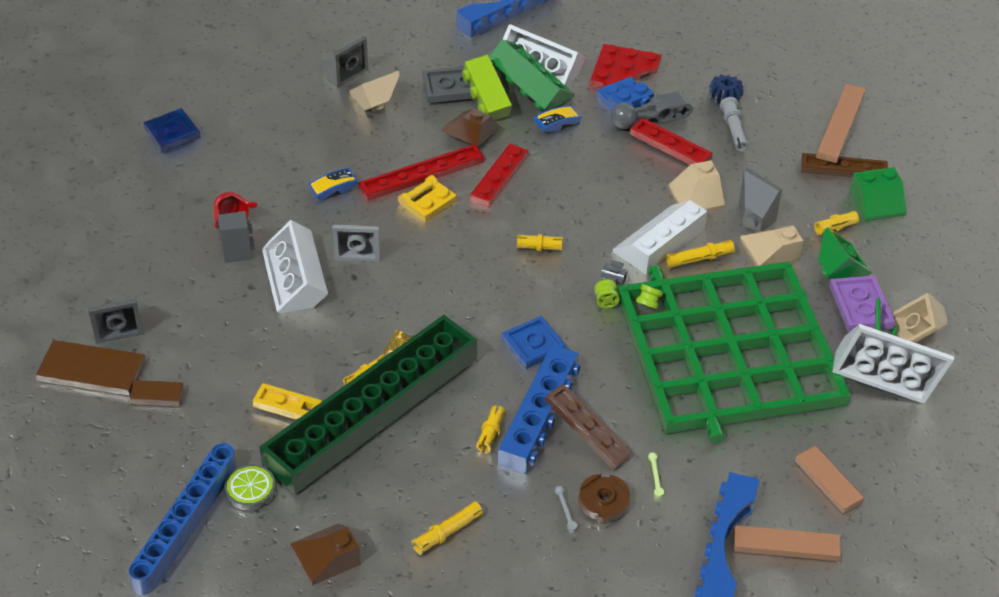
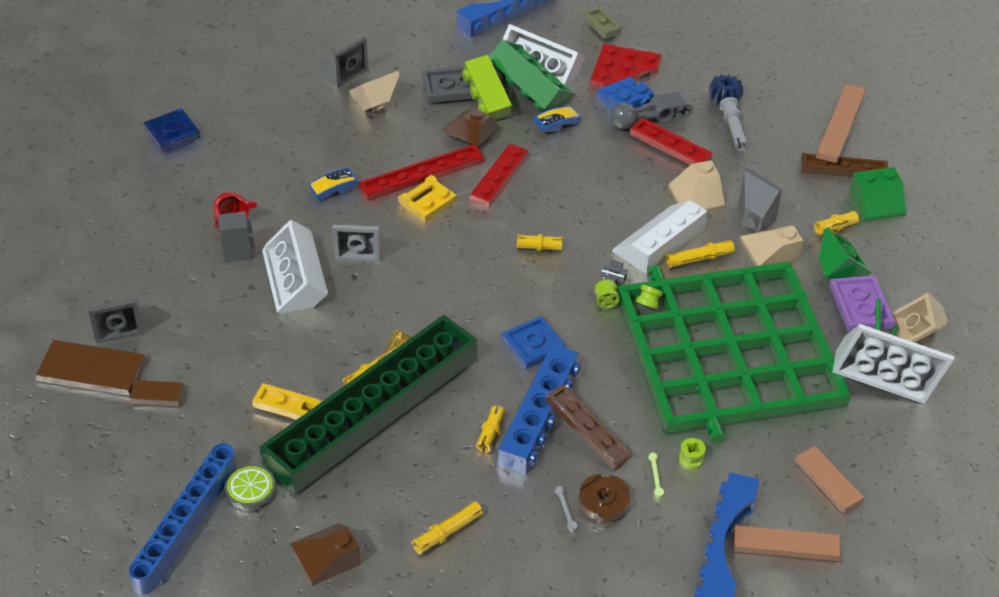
(602, 22): none -> olive plate
(694, 459): none -> lime wheel

